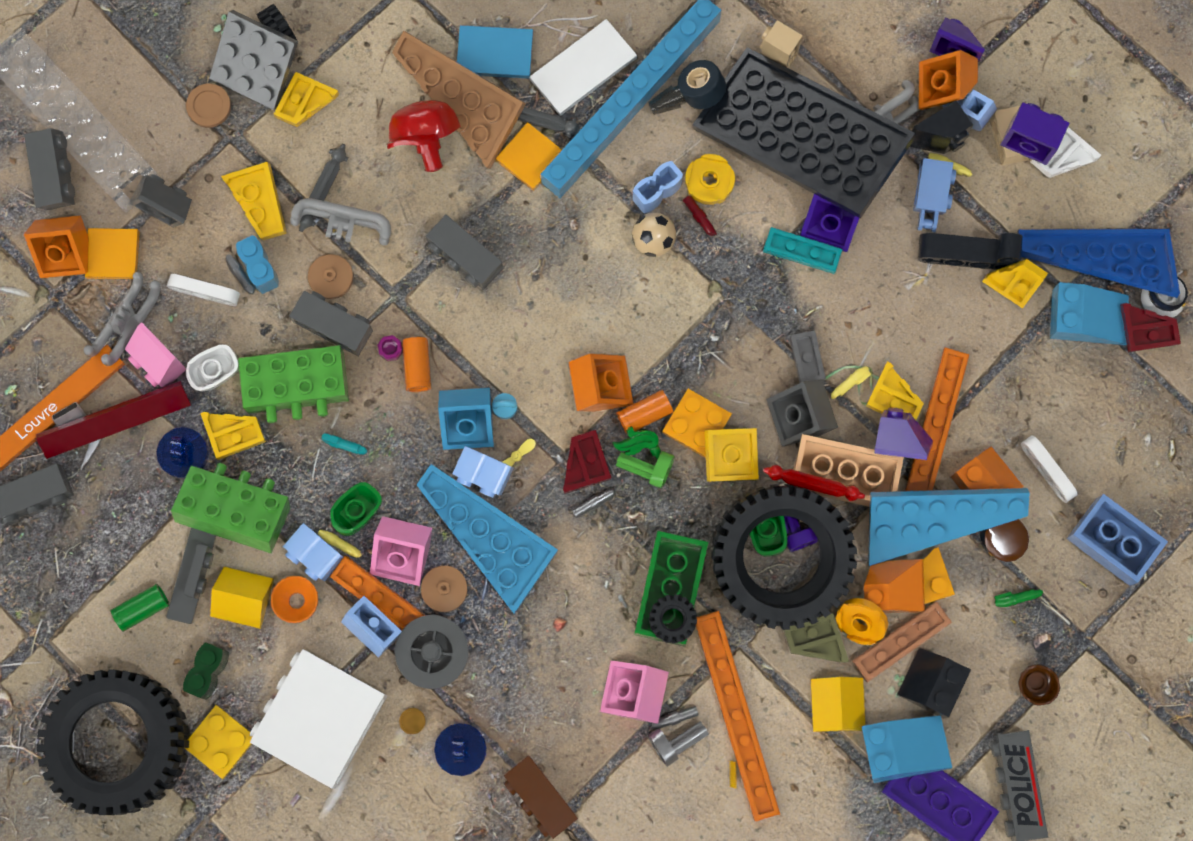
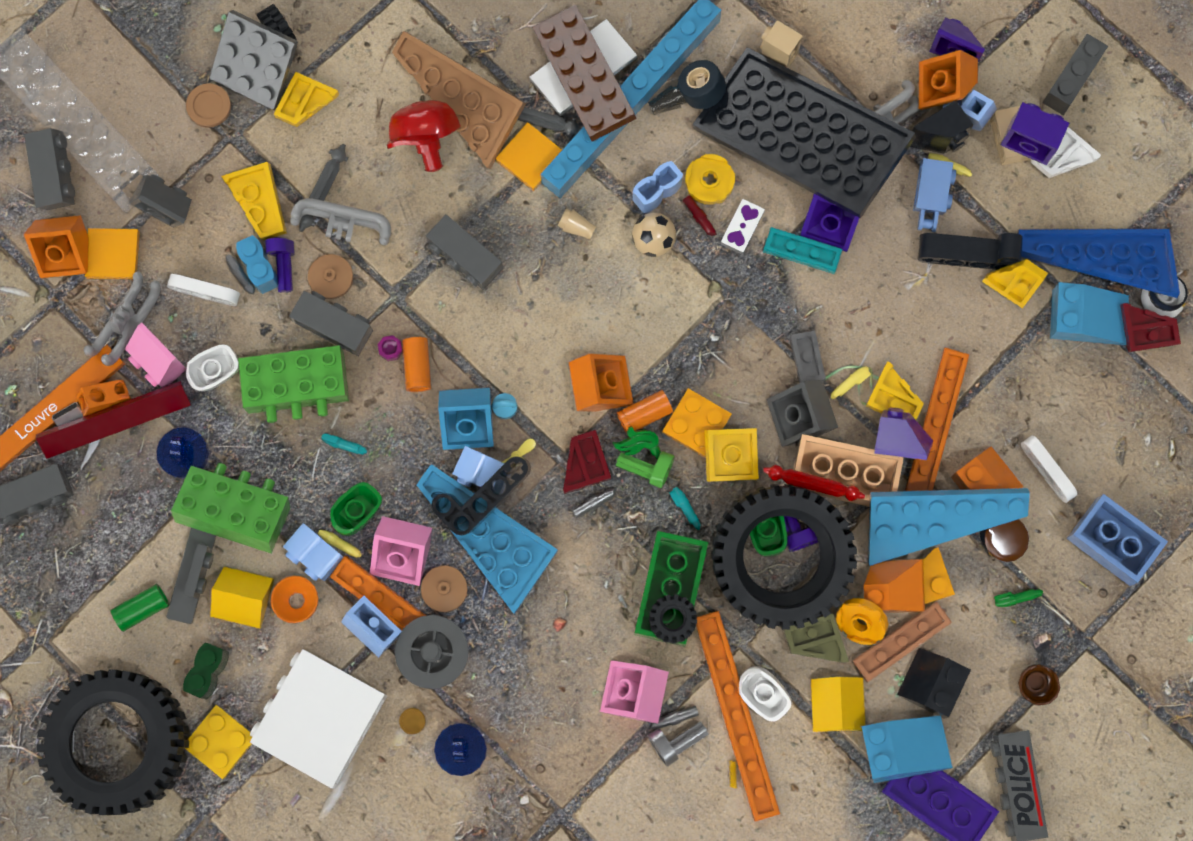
(102, 396): none -> orange leg
(232, 433): yellow wing -> none
(282, 250): none -> dark purple piece
(487, 492): none -> black beam
(496, 51): dark azure tile -> none
(539, 798): reddish brown brick -> none
(576, 224): none -> tan cone
(584, 73): none -> plate
(682, 502): none -> teal piece
(742, 226): none -> tile
(764, 693): none -> white piece
(1075, 74): none -> dark grey brick

